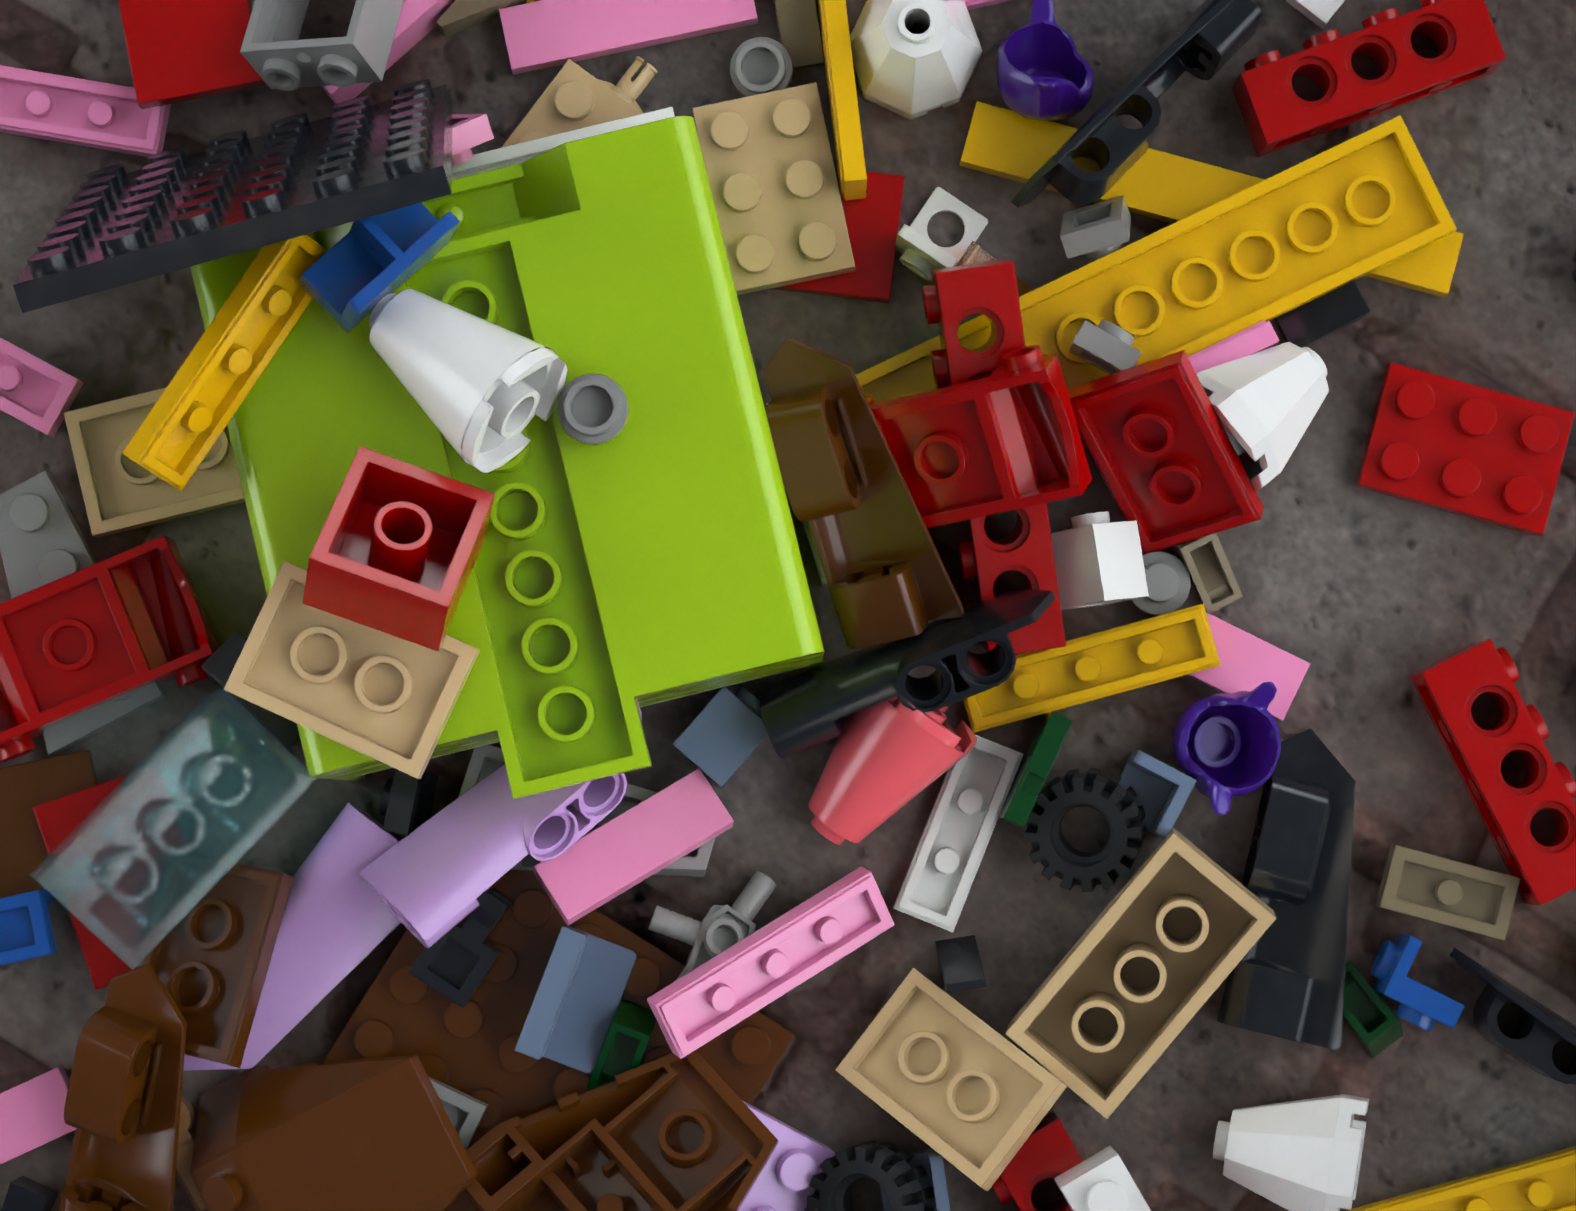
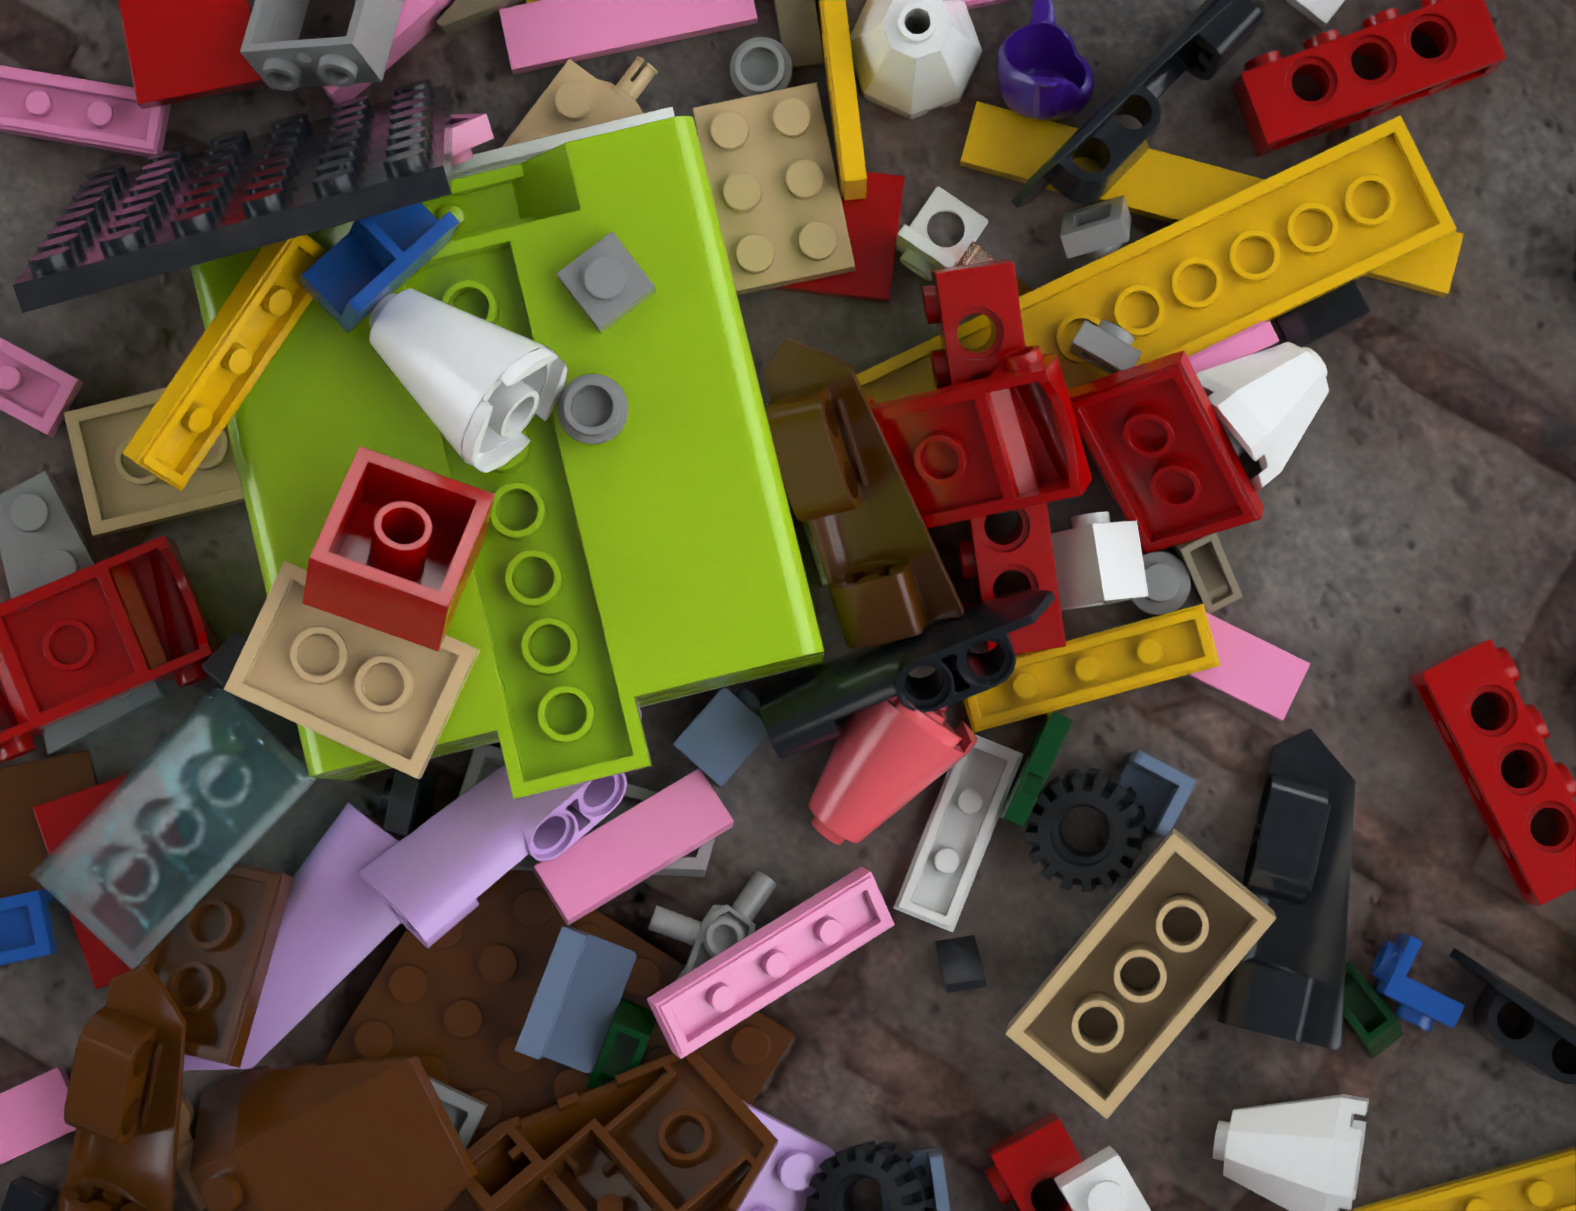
(463, 956): black plate -> none
(606, 282): none -> light grey plate
(951, 1079): tan plate -> none
(1228, 744): dark purple hair -> none
(1447, 892): dark tan plate -> none
(1465, 449): red plate -> none

